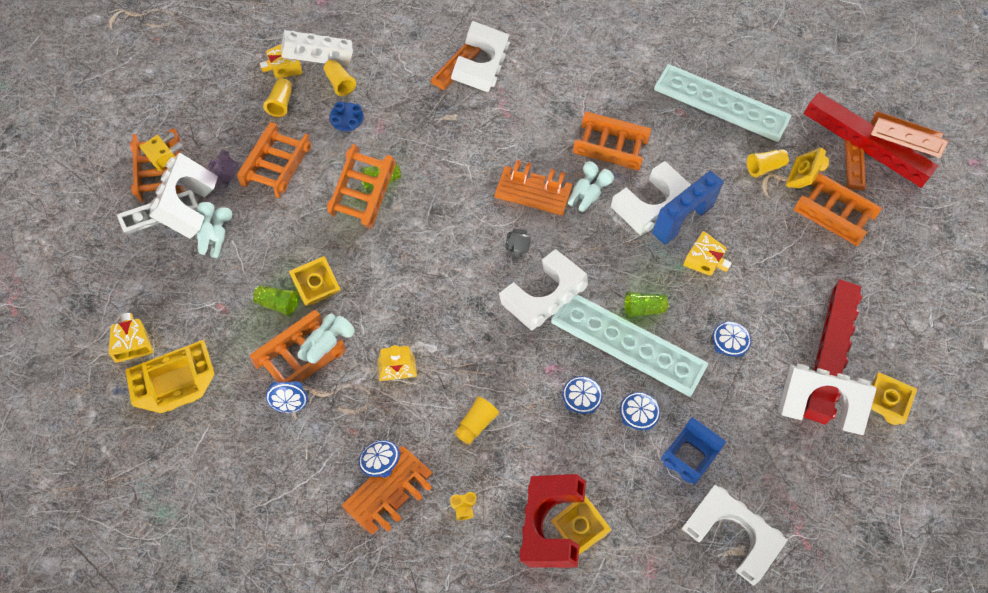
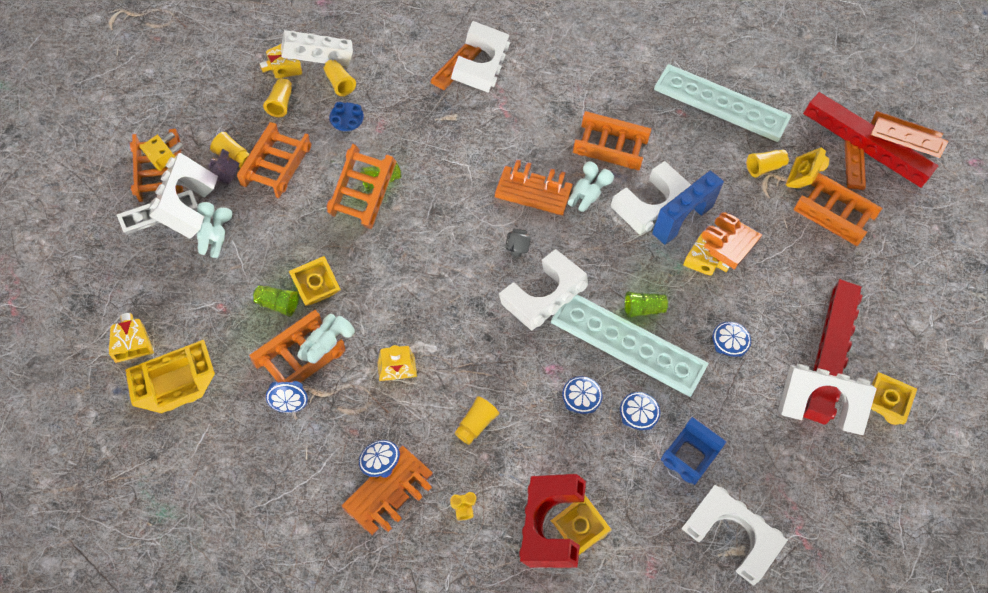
(225, 142): none -> yellow plant
(731, 240): none -> hinge

